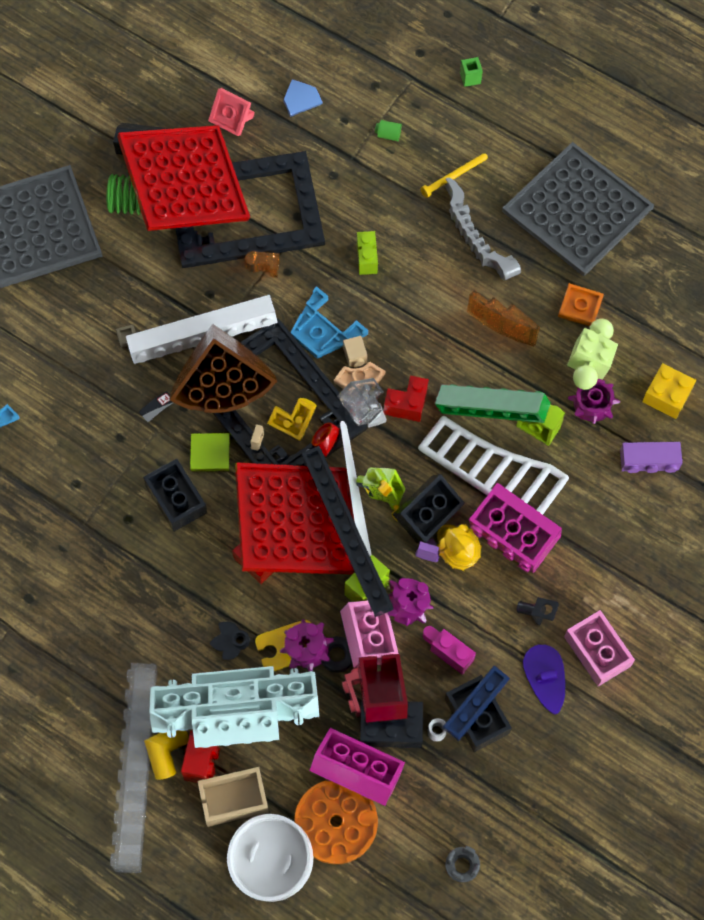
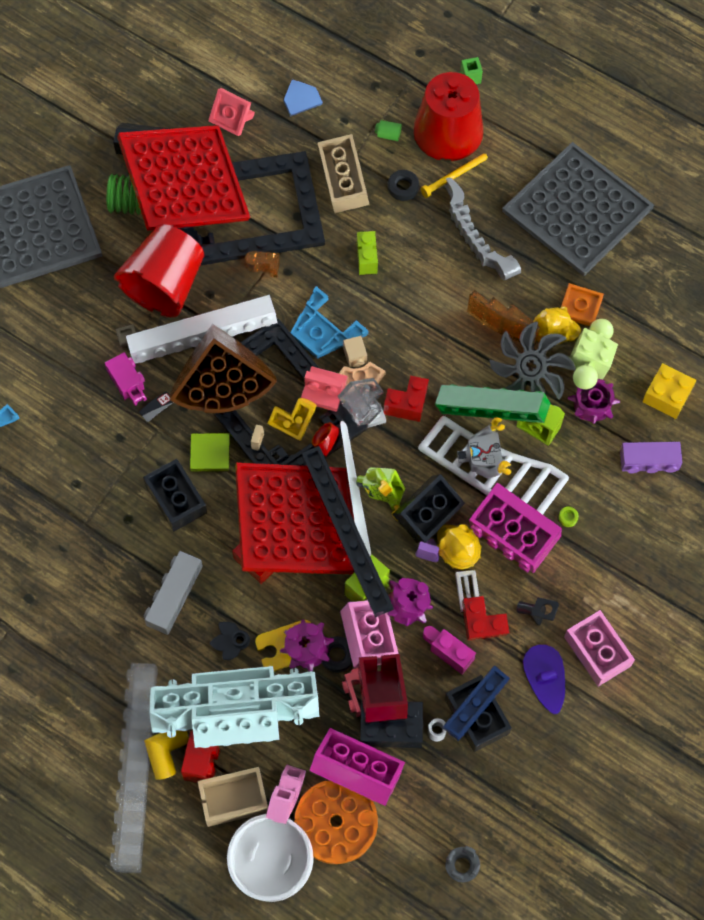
(126, 378): none -> dark pink brick
(161, 270): none -> red cone
(173, 592): none -> light grey brick
(286, 794): none -> bright pink arch
(324, 387): none -> coral bracket
(343, 173): none -> tan brick
(403, 195): none -> black tyre
(449, 118): none -> red cone
(465, 574): none -> white tile
(480, 625): none -> red brick
(485, 452): none -> light grey torso
(538, 356): none -> dark grey piece
(557, 322): none -> yellow head
(568, 516): none -> lime tile

